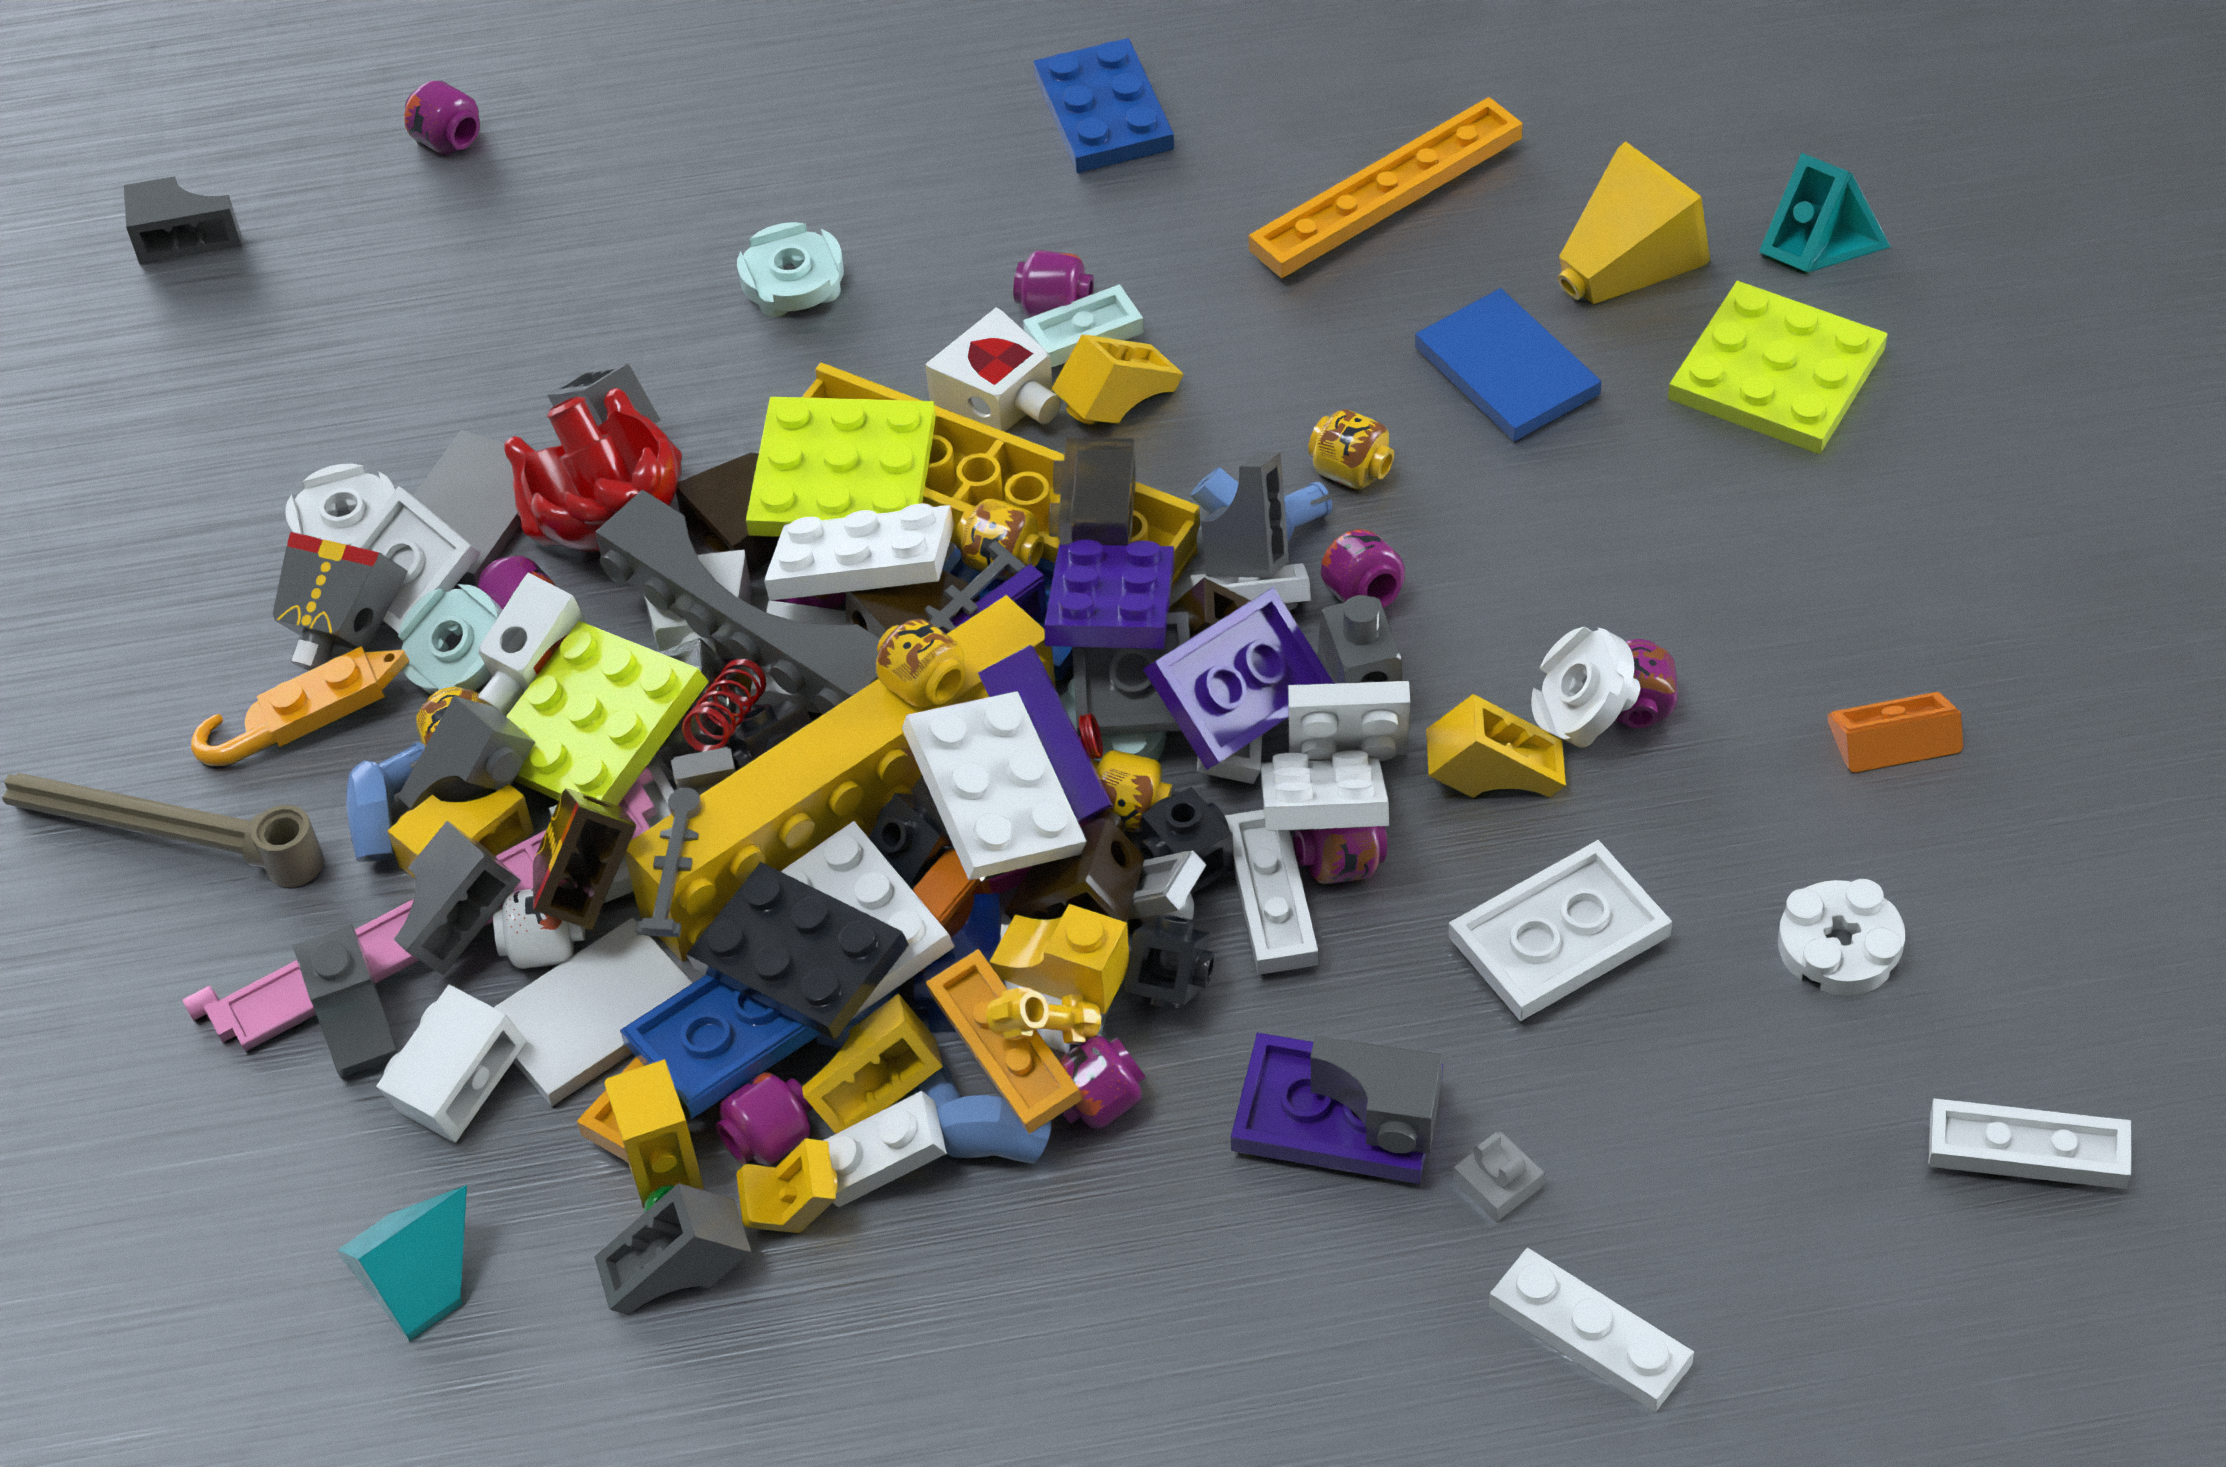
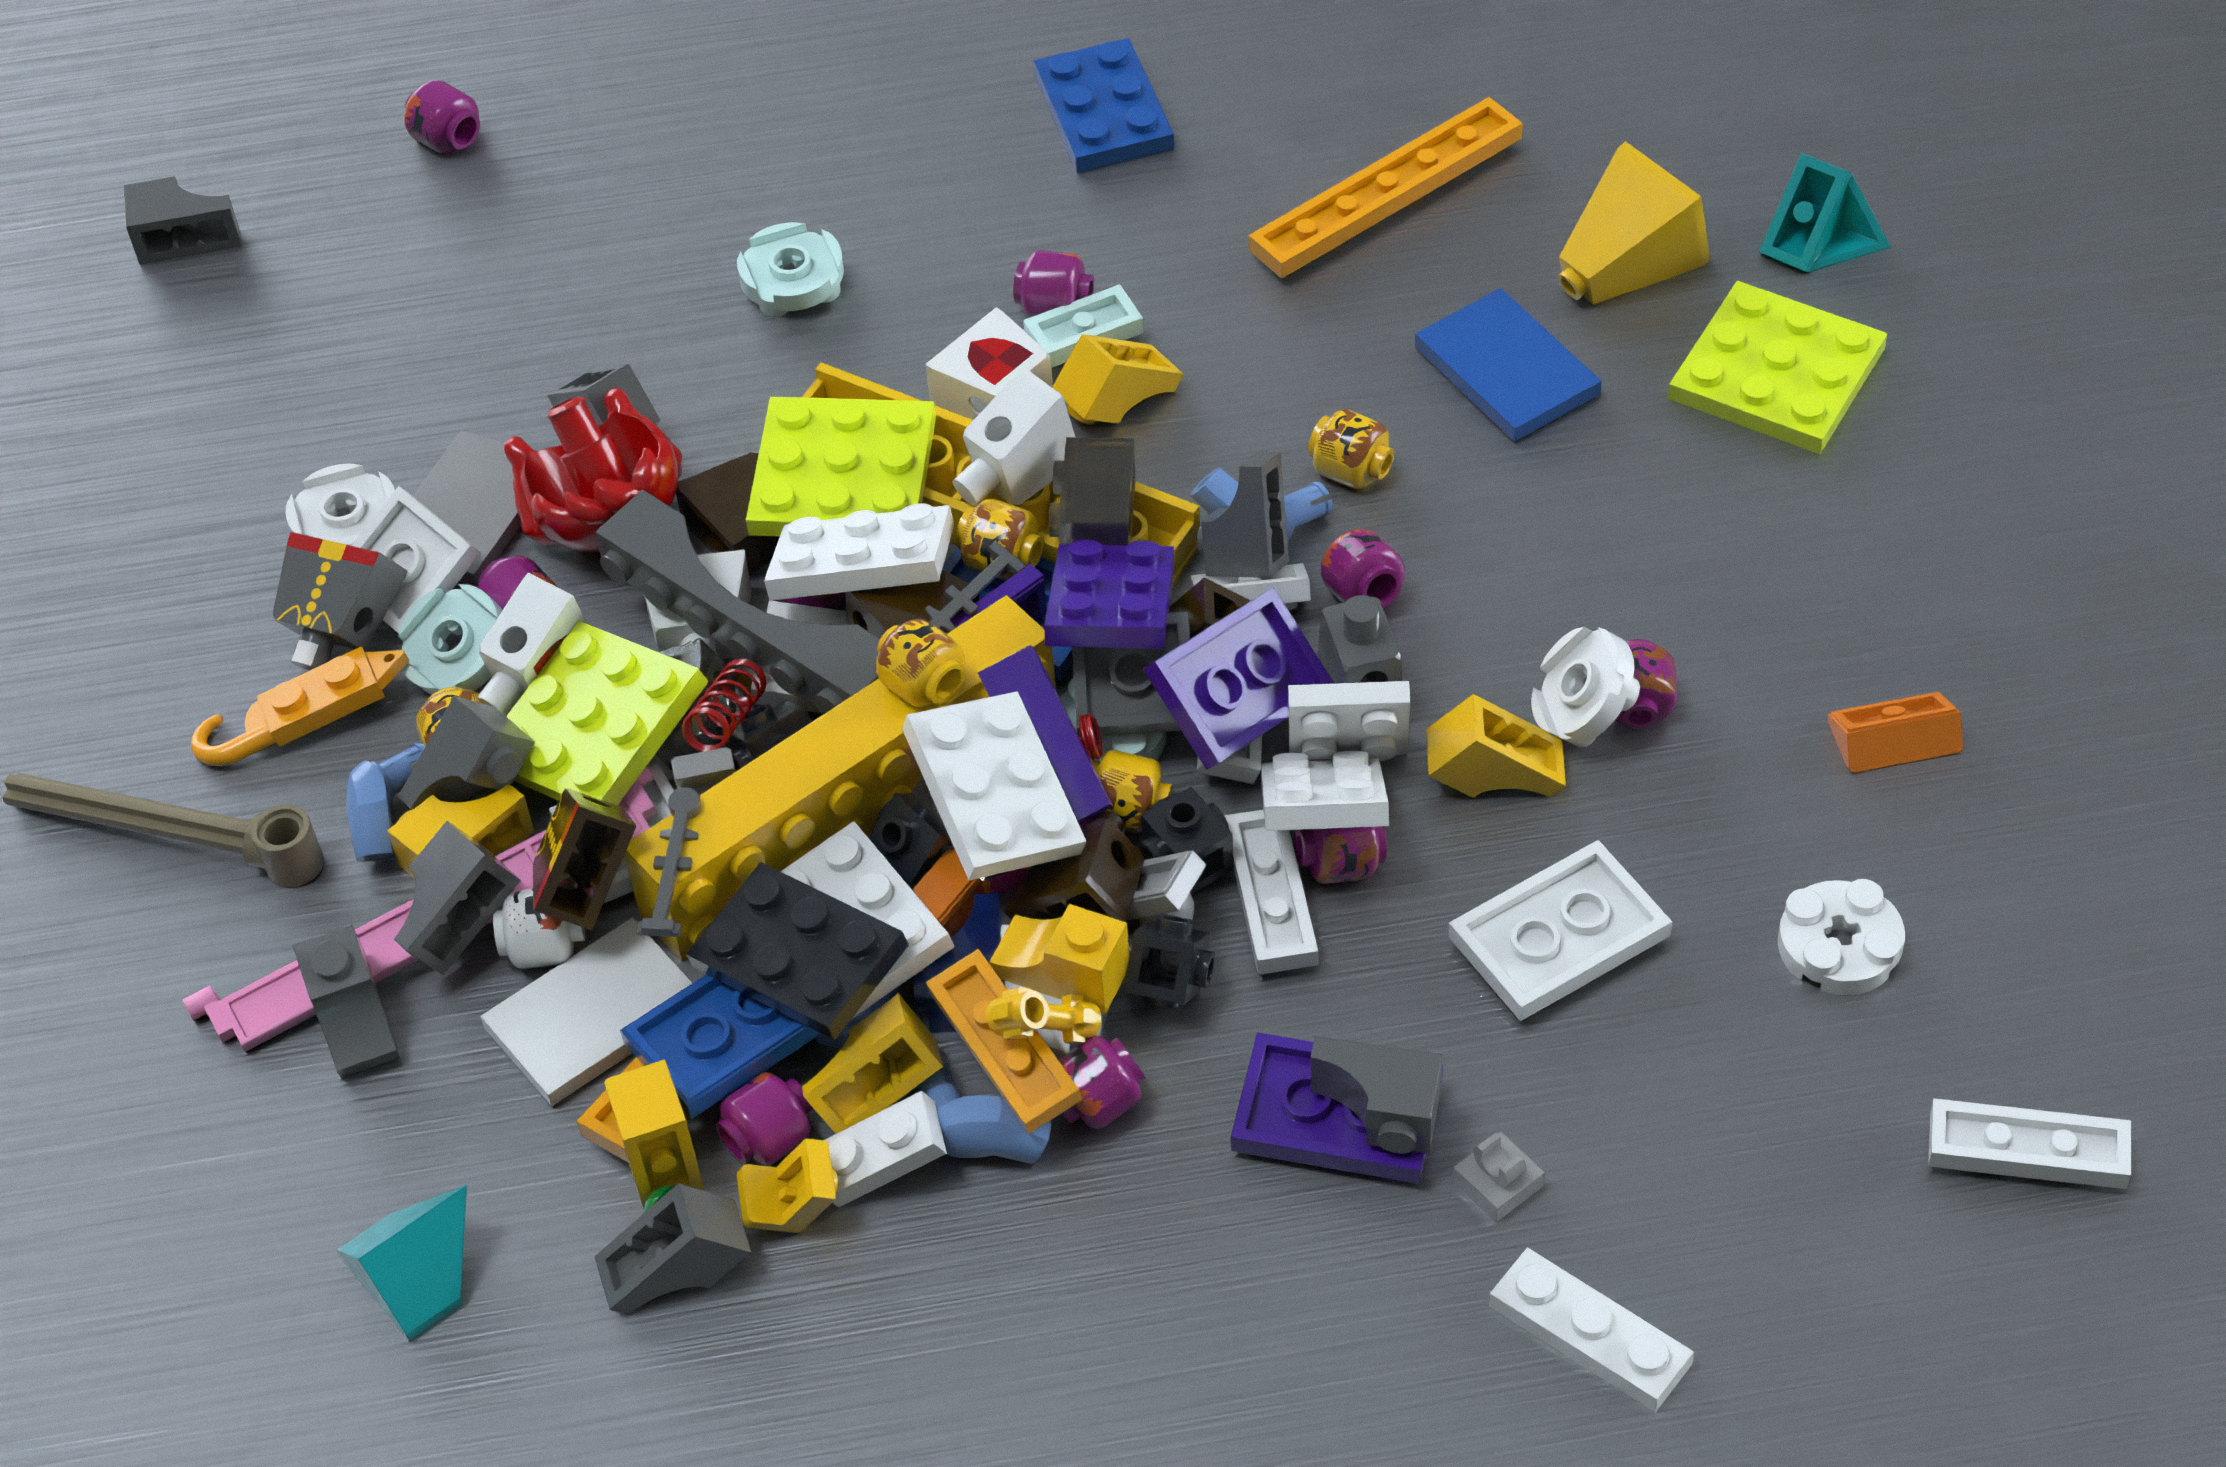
(451, 1063): white brick -> none
(1015, 442): none -> white torso

